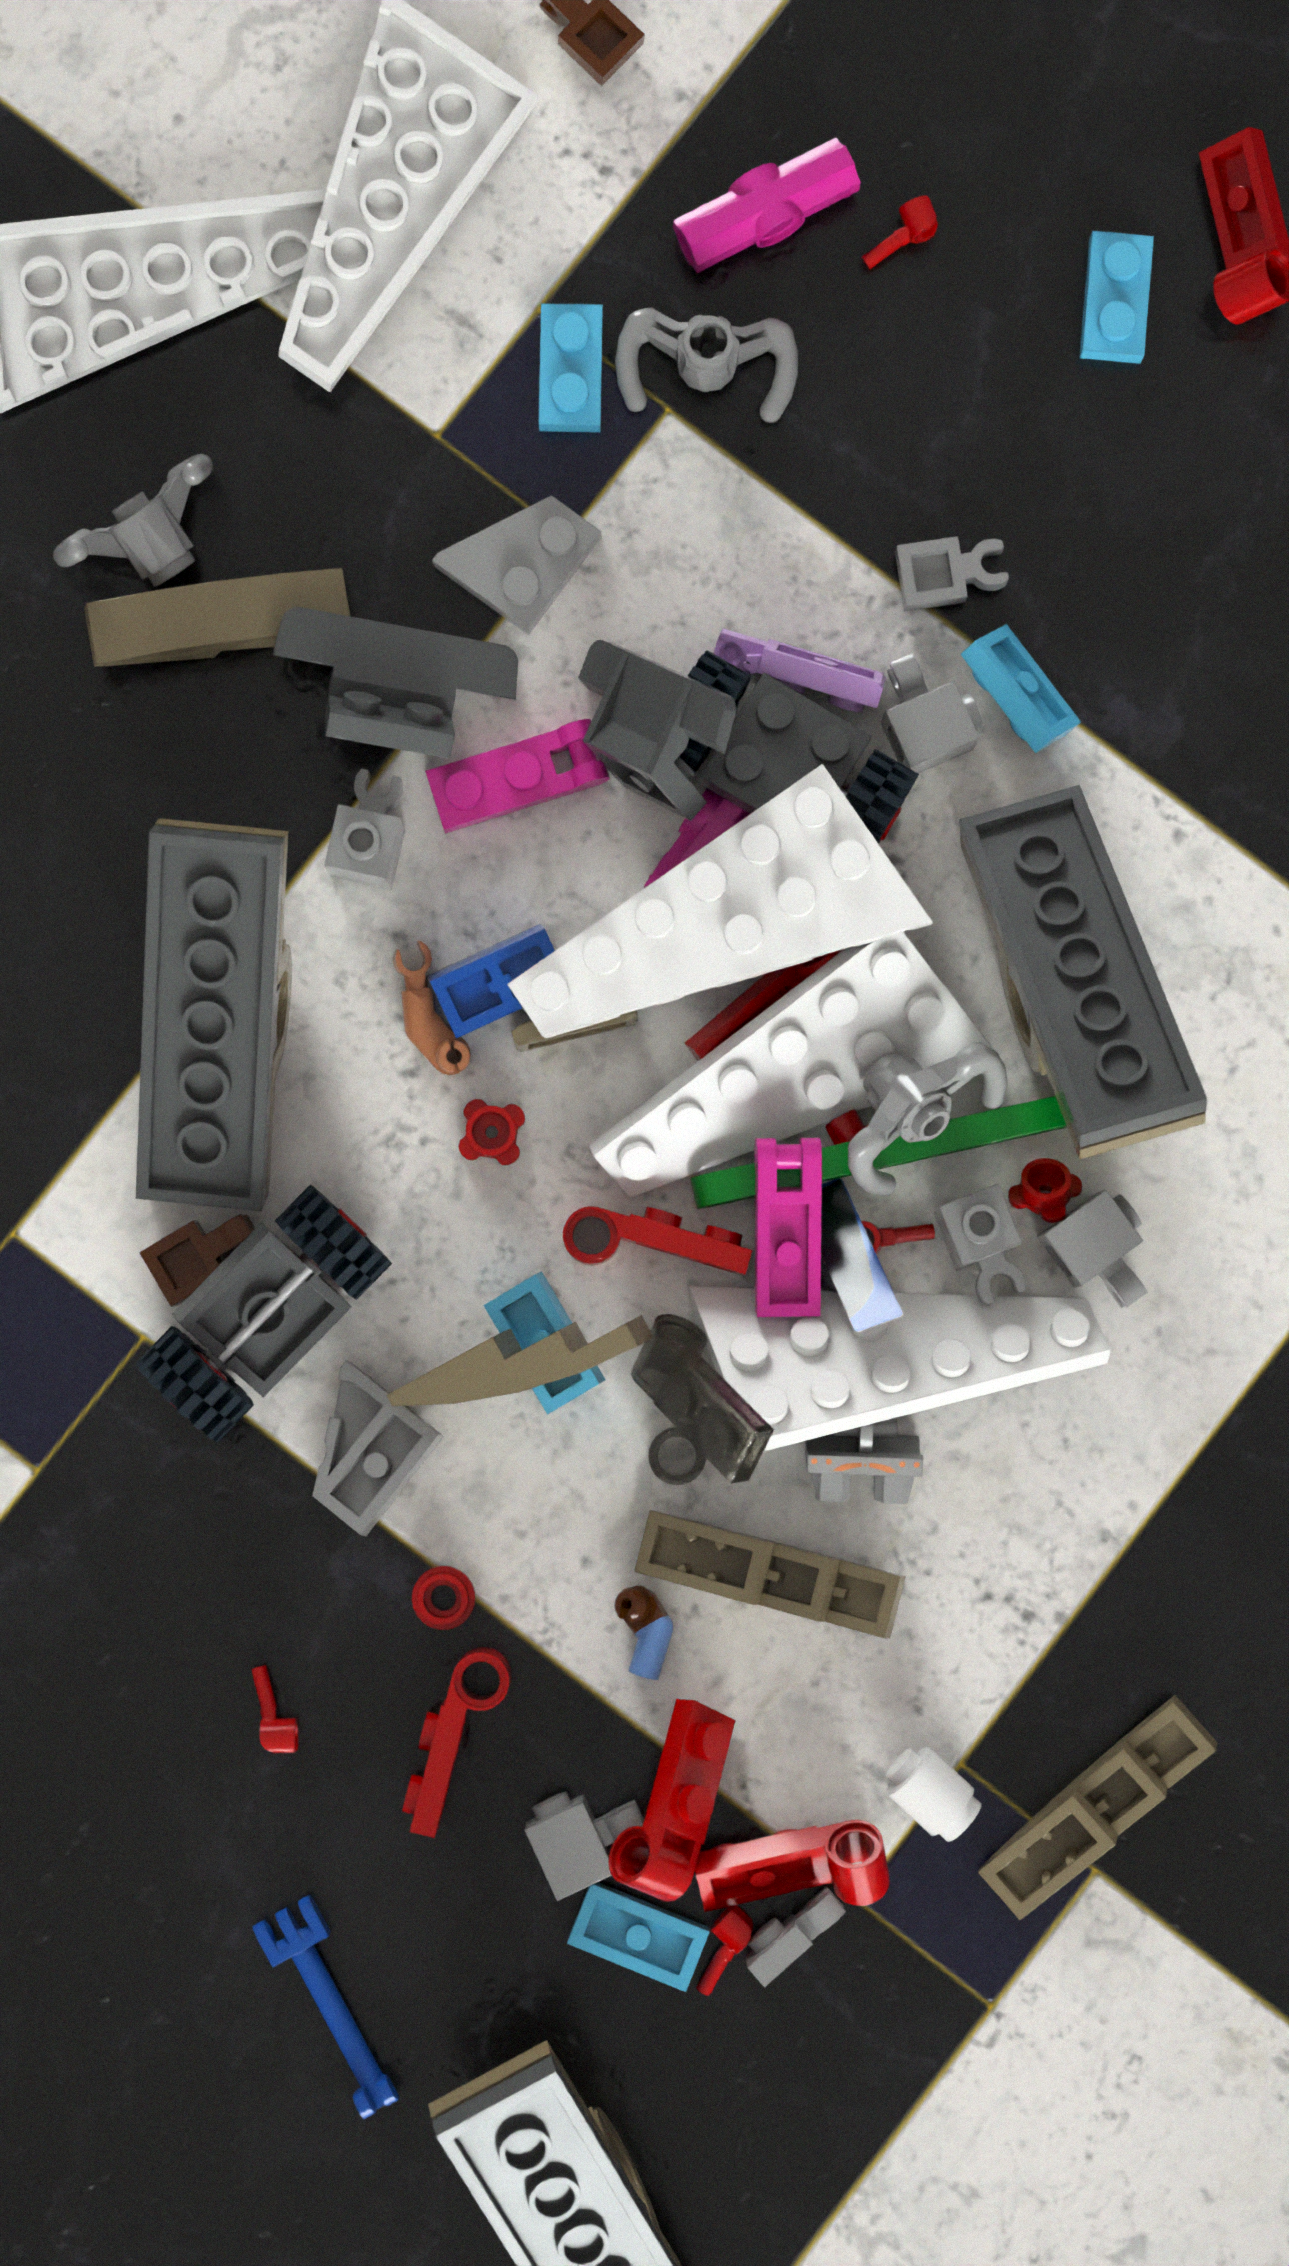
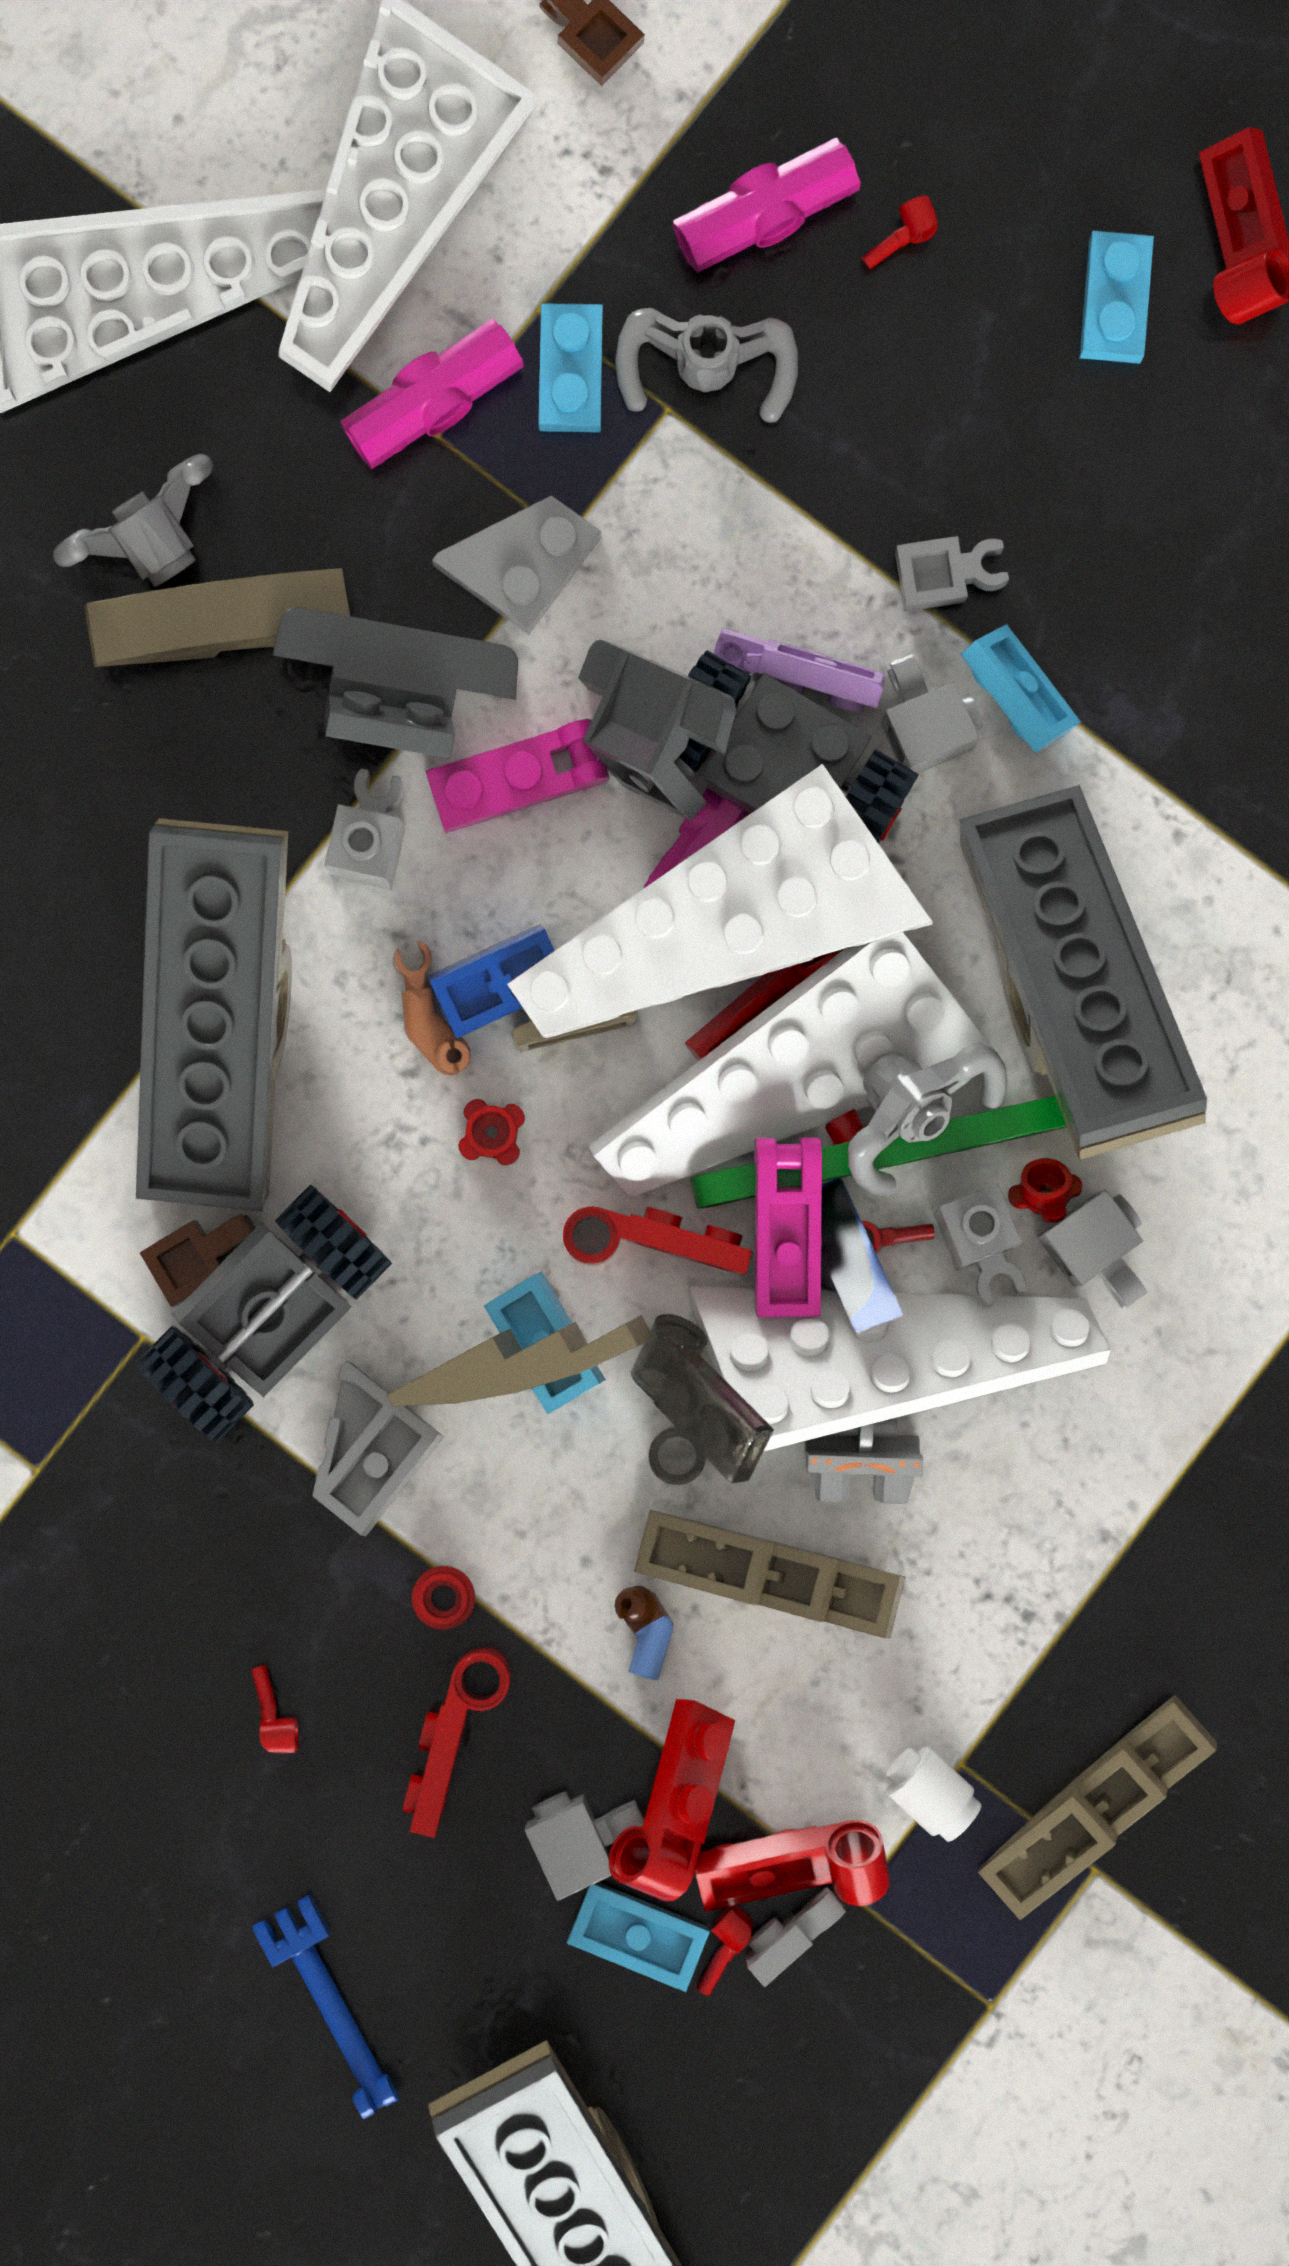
(432, 393): none -> dark pink piece

